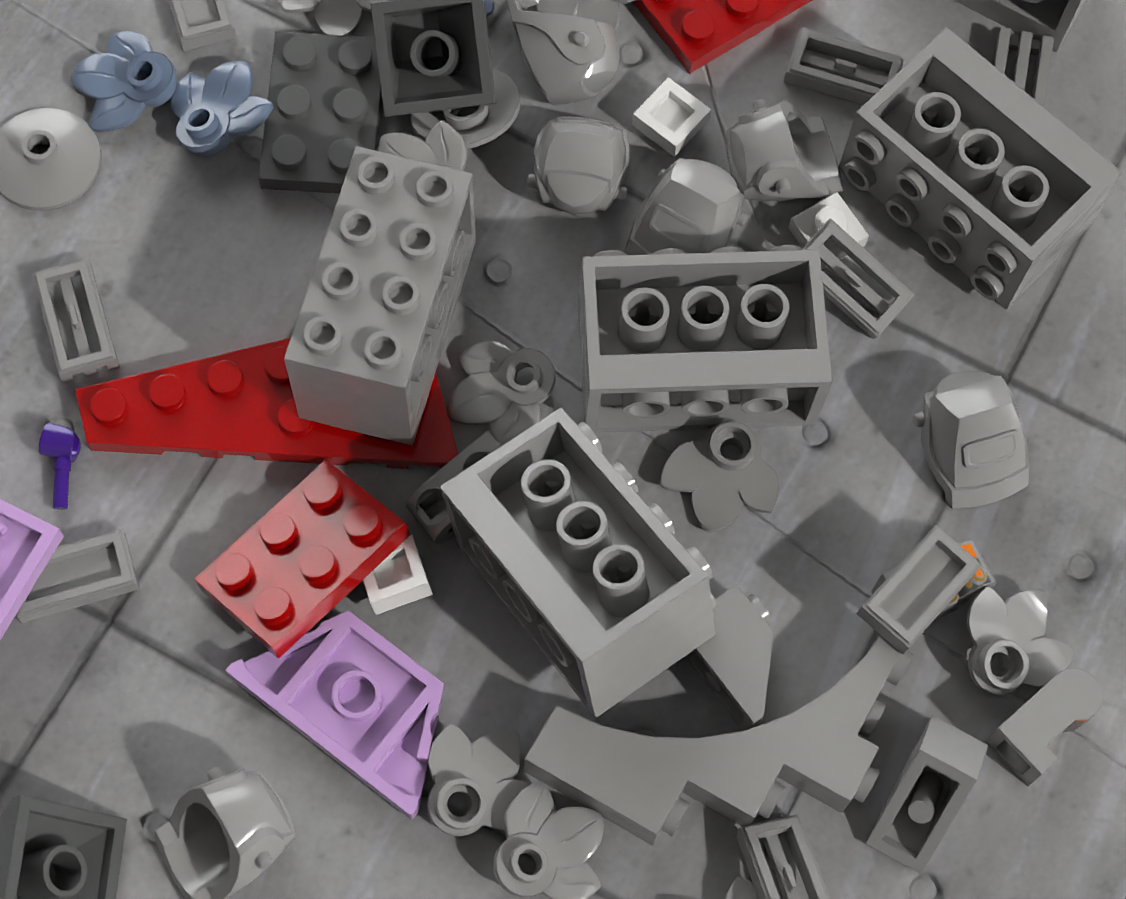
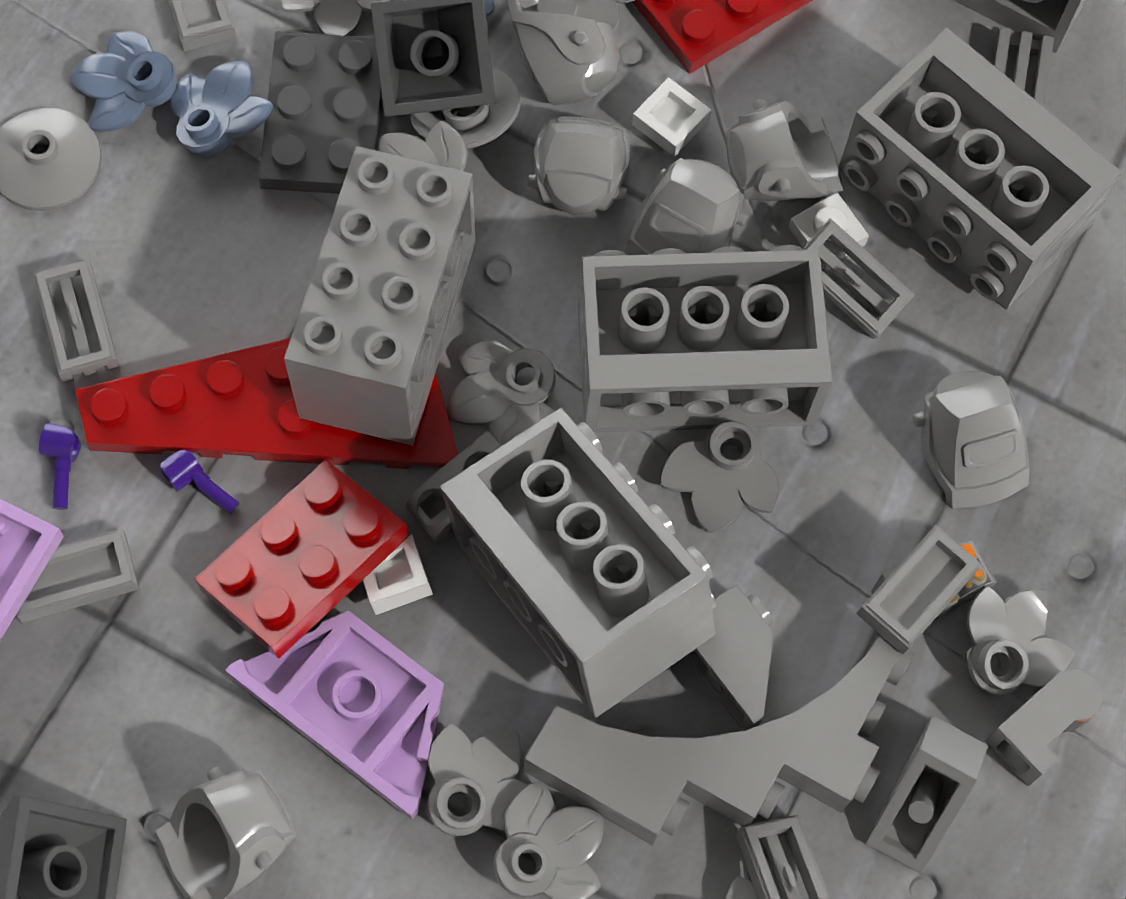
(184, 468): none -> dark purple hand
(839, 77): light grey tile -> none

